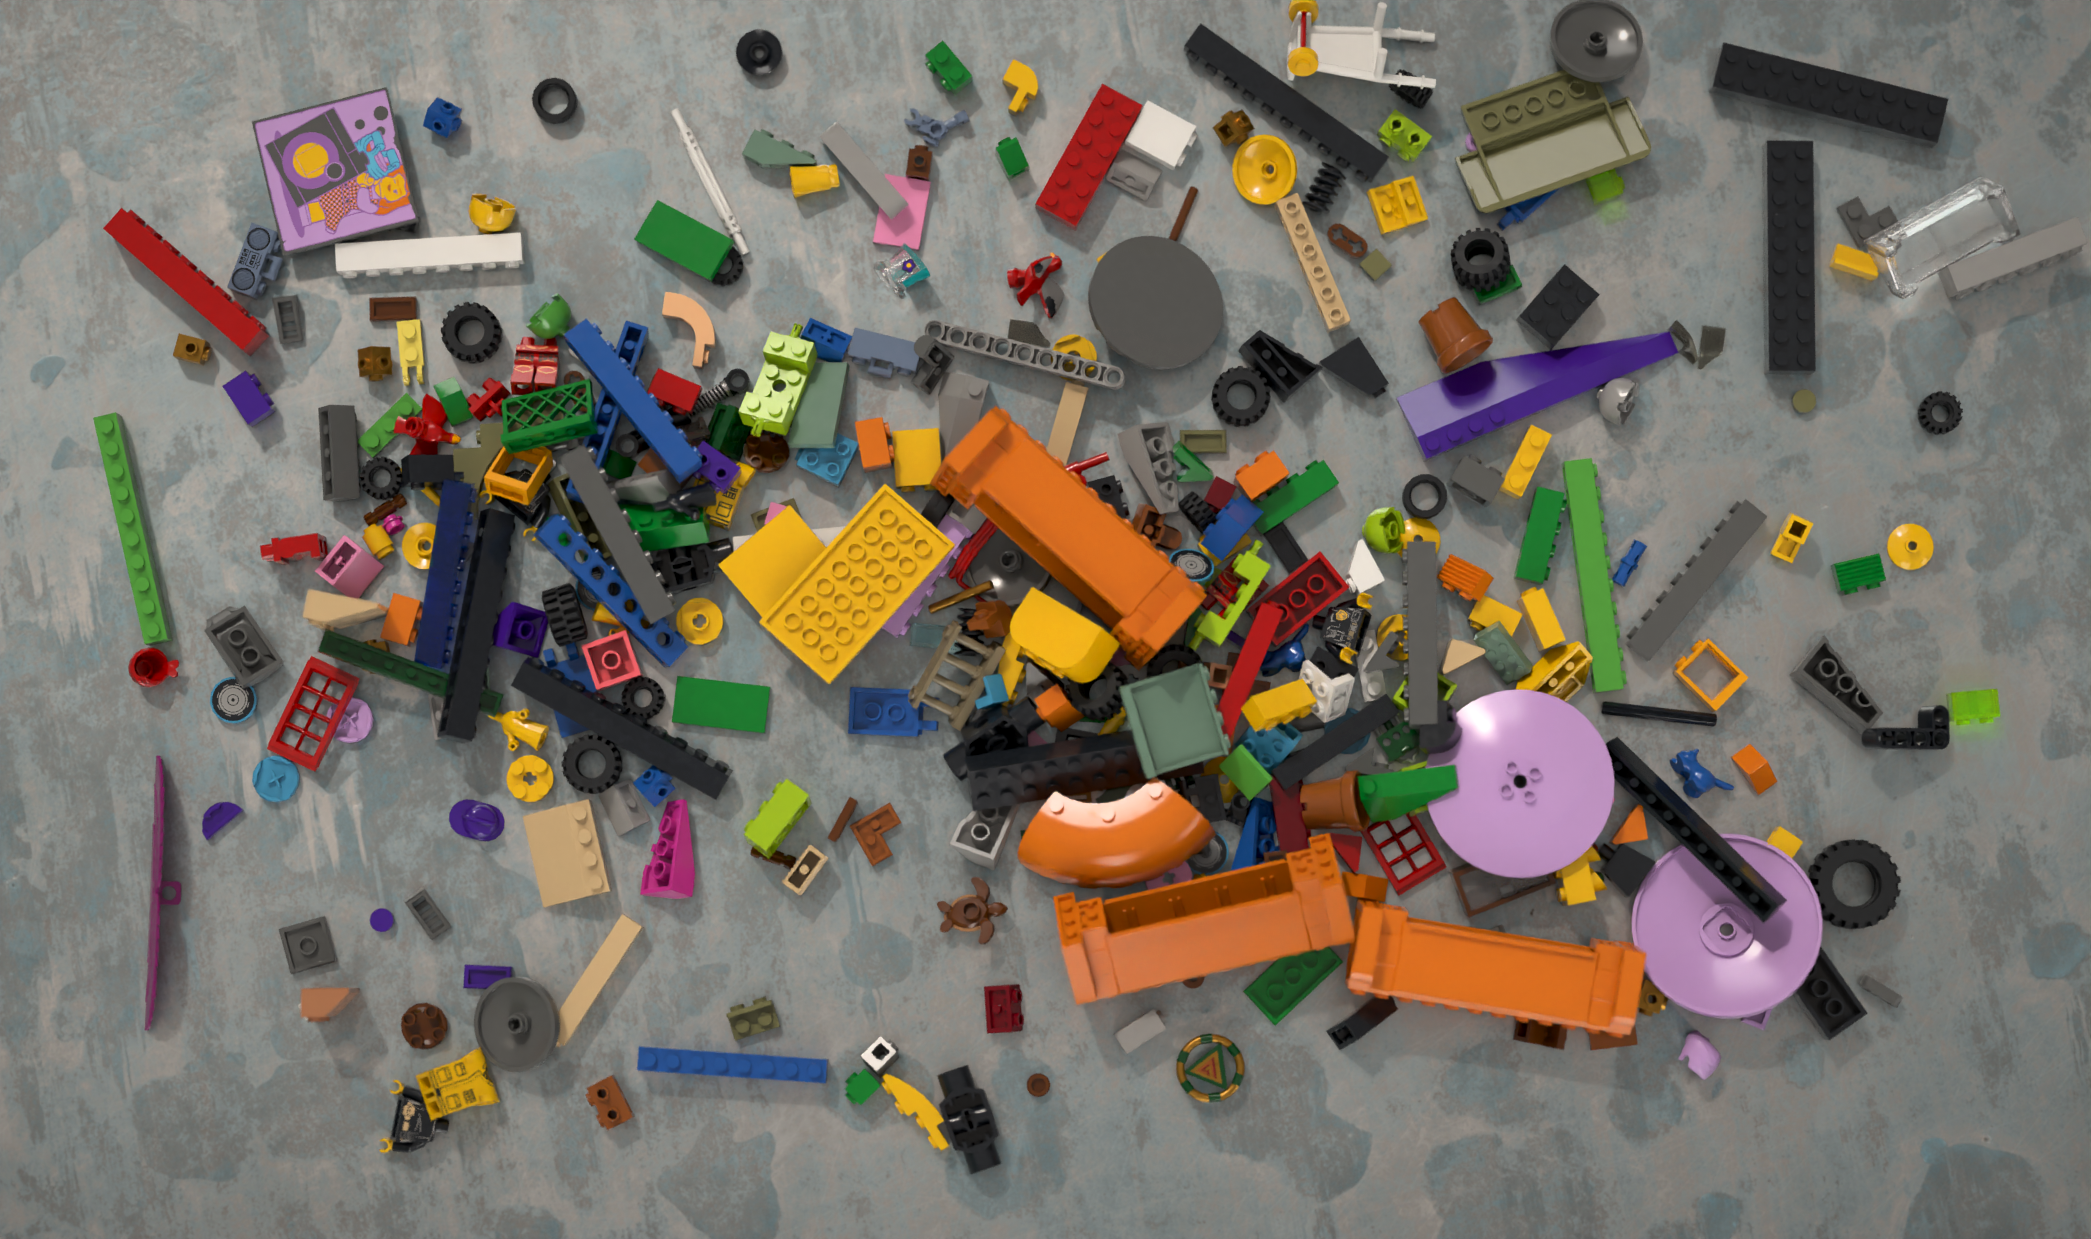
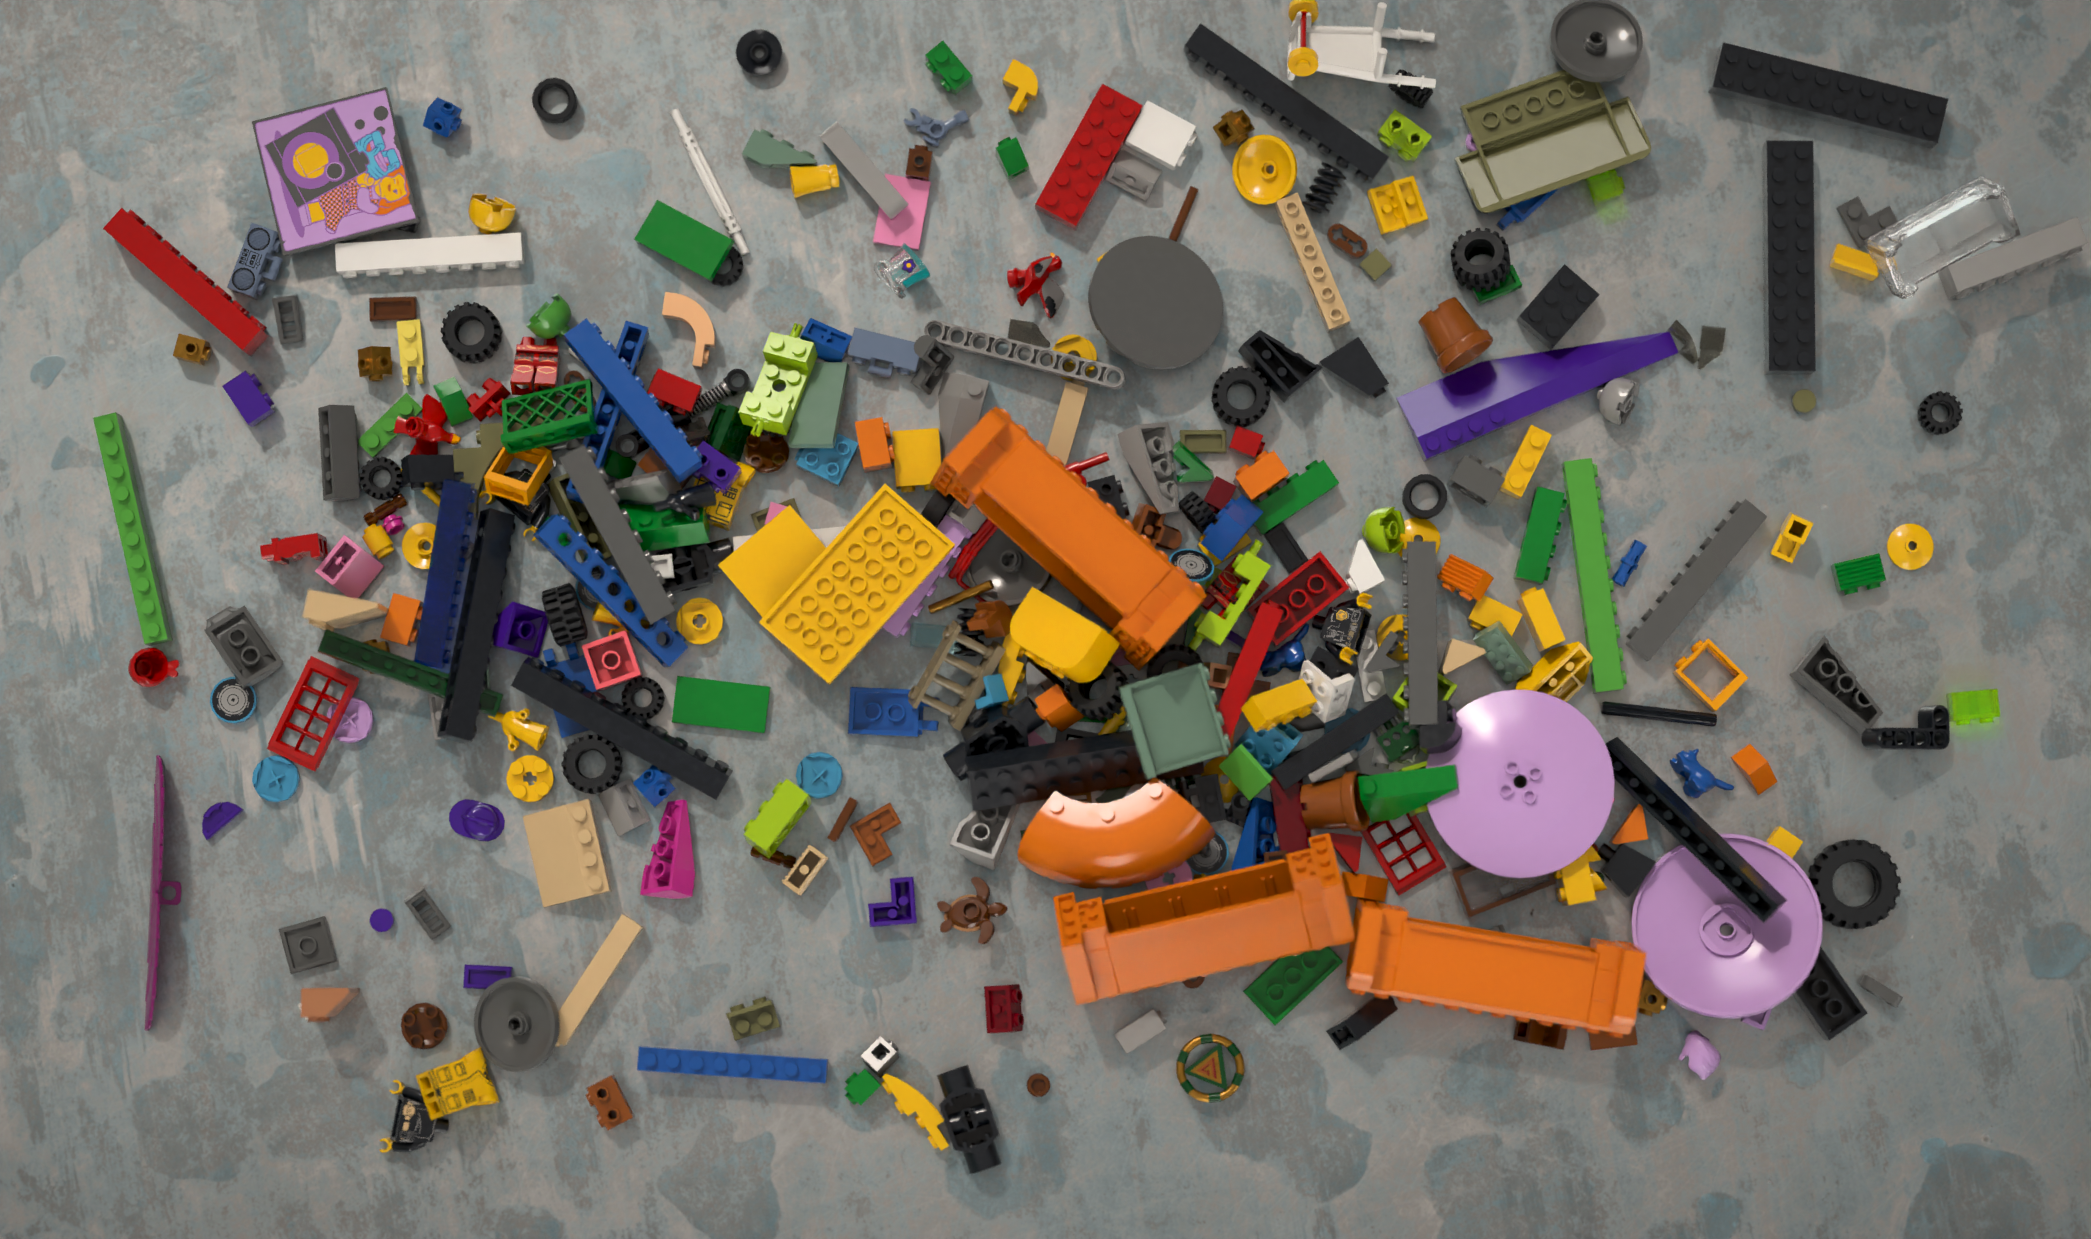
(664, 564): none -> white tile
(819, 775): none -> dark azure tile
(901, 909): none -> dark purple brick
(1246, 443): none -> red brick
(1334, 765): none -> light grey tile

